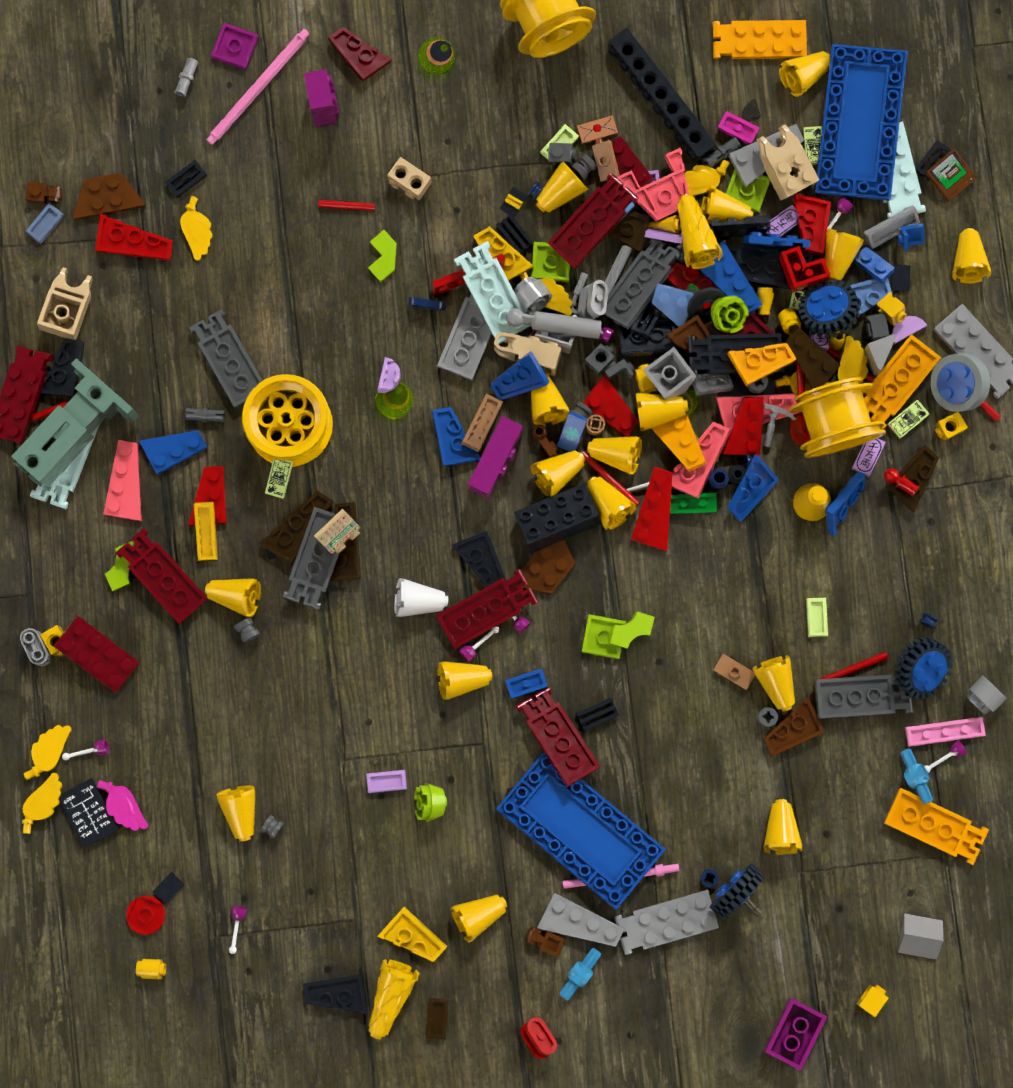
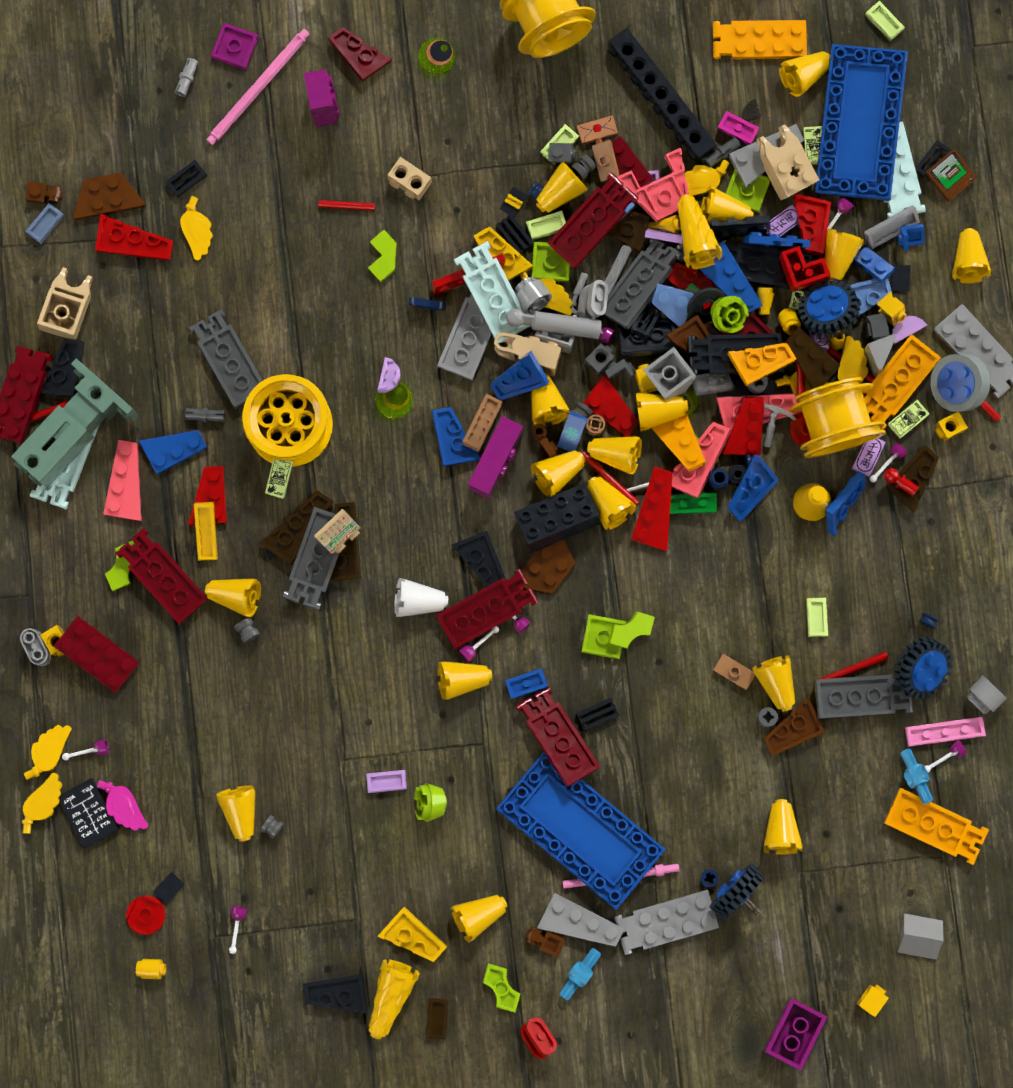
(506, 996): none -> lime tile
(545, 225): none -> yellowish green tile
(884, 21): none -> yellowish green tile
(897, 452): none -> hinge

